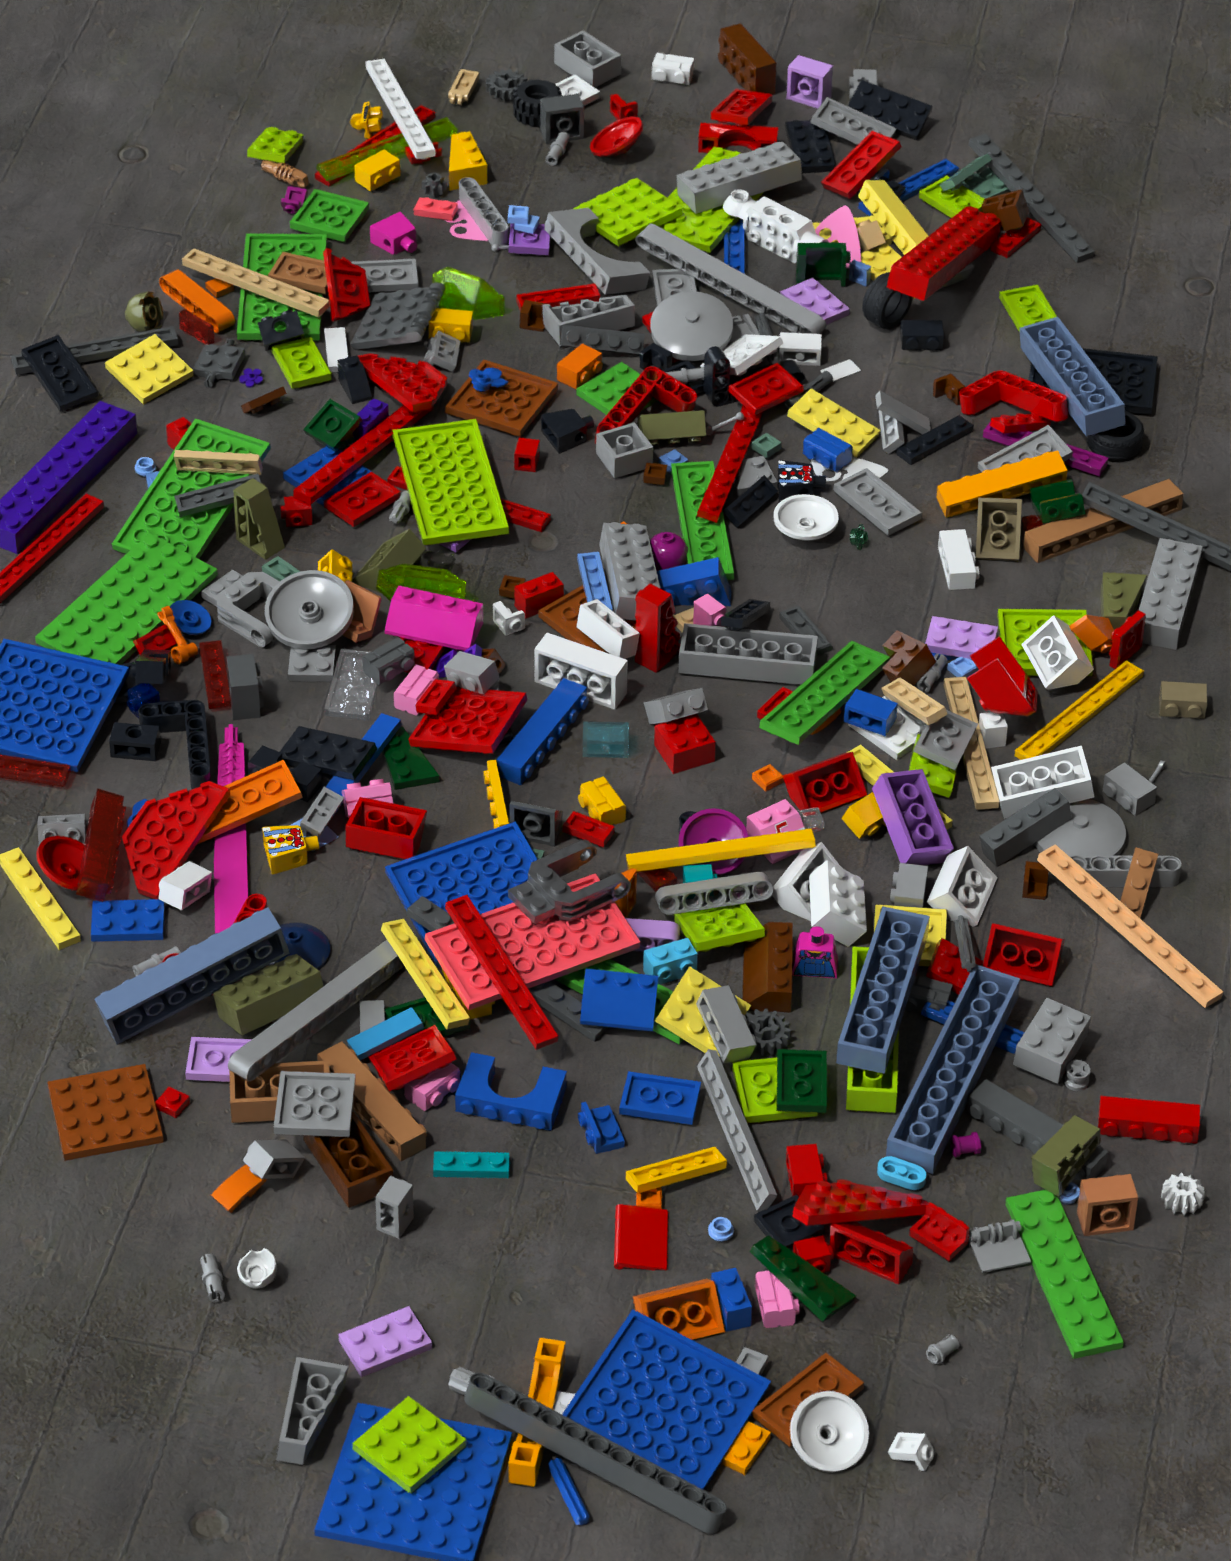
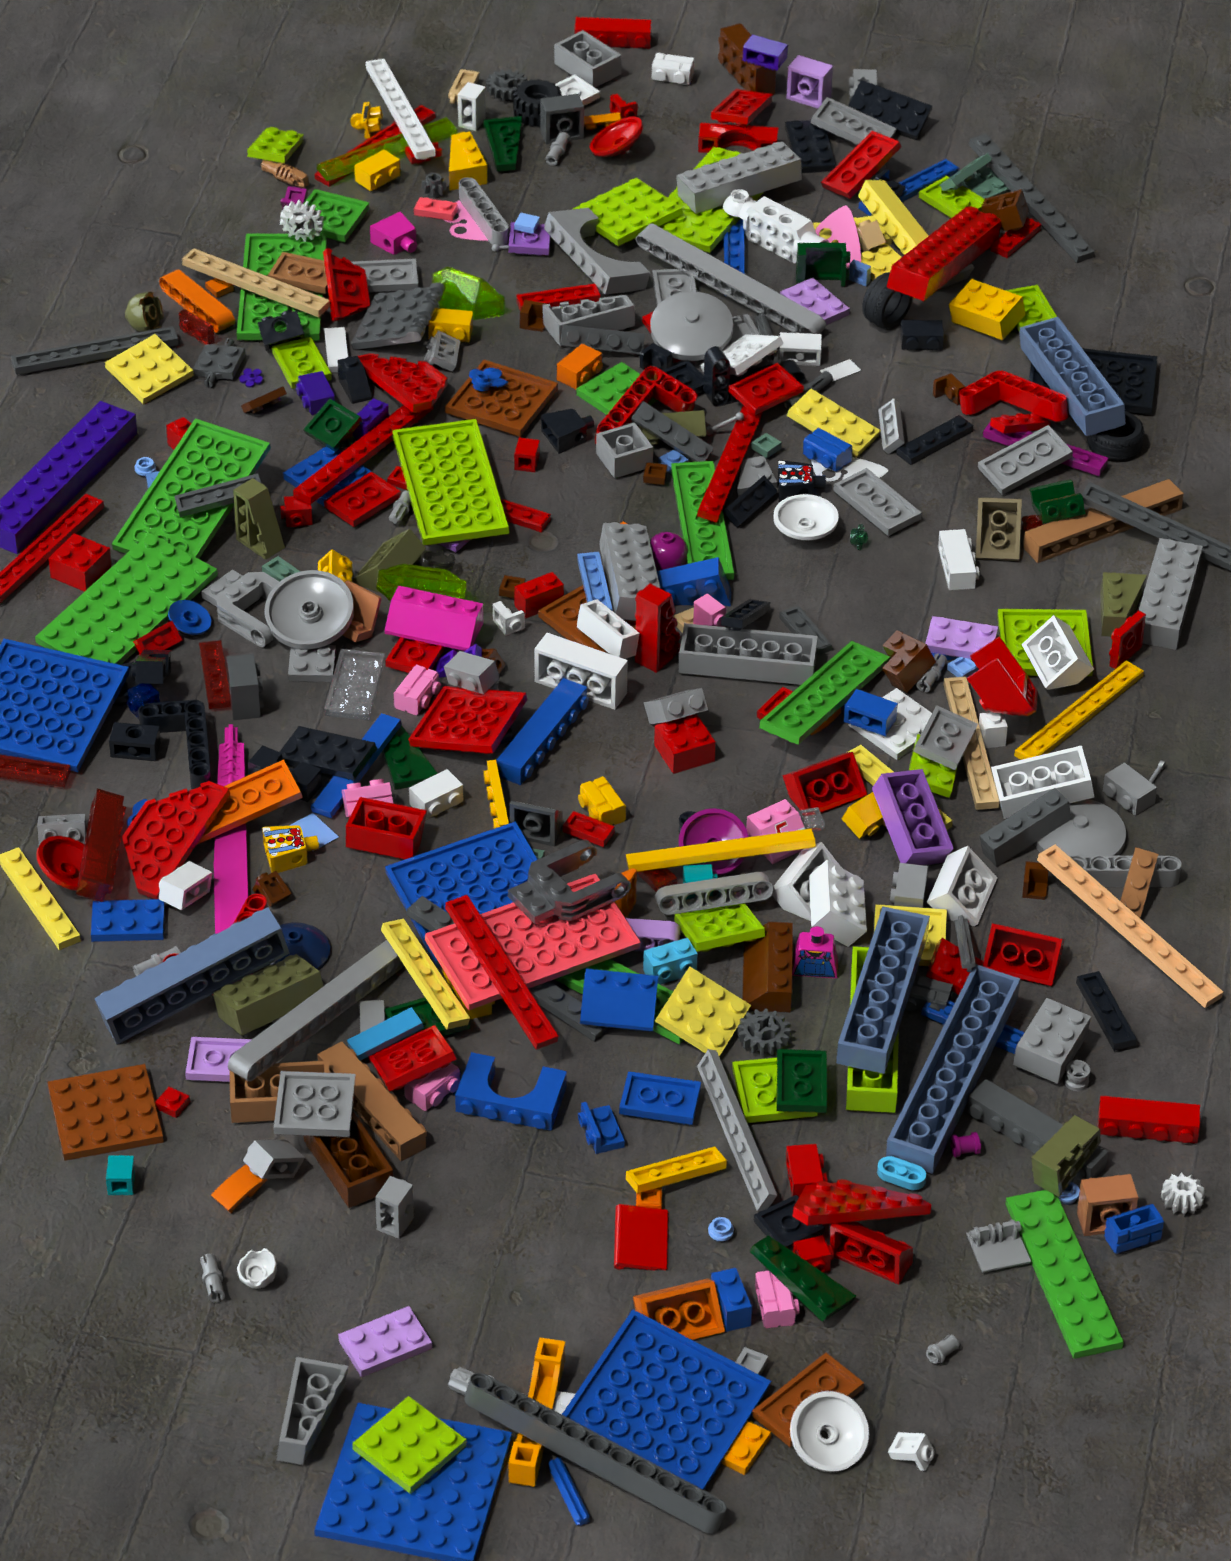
(59, 373): black plate -> none
(79, 562): none -> red brick
(120, 1175): none -> teal brick
(184, 650): orange brick -> none
(218, 462): tan plate -> none
(272, 888): none -> reddish brown bracket
(301, 220): none -> white gear
(314, 391): none -> dark purple brick
(321, 812): light grey hinge -> none
(388, 661): dark grey brick -> none
(435, 697): red plate -> none
(436, 793): none -> white brick
(471, 106): none -> white brick
(471, 1164): teal plate -> none
(503, 141): none -> dark green wing
(518, 214): light blue tile -> none
(591, 122): none -> light orange plate
(605, 739): clear light blue brick -> none
(617, 32): none -> red brick
(671, 433): none -> dark grey plate
(686, 376): light grey pin -> none
(726, 1024): light grey brick -> none
(765, 52): none -> dark purple brick
(767, 777): orange tile -> none
(902, 413): light grey tile -> none
(914, 701): tan plate -> none
(940, 1232): red bracket -> none
(987, 309): none -> yellow brick
(1002, 482): light orange brick -> none
(1094, 632): orange slope -> none
(1106, 1010): none -> black plate
(1133, 1228): none -> blue brick
(1183, 699): dark tan brick -> none

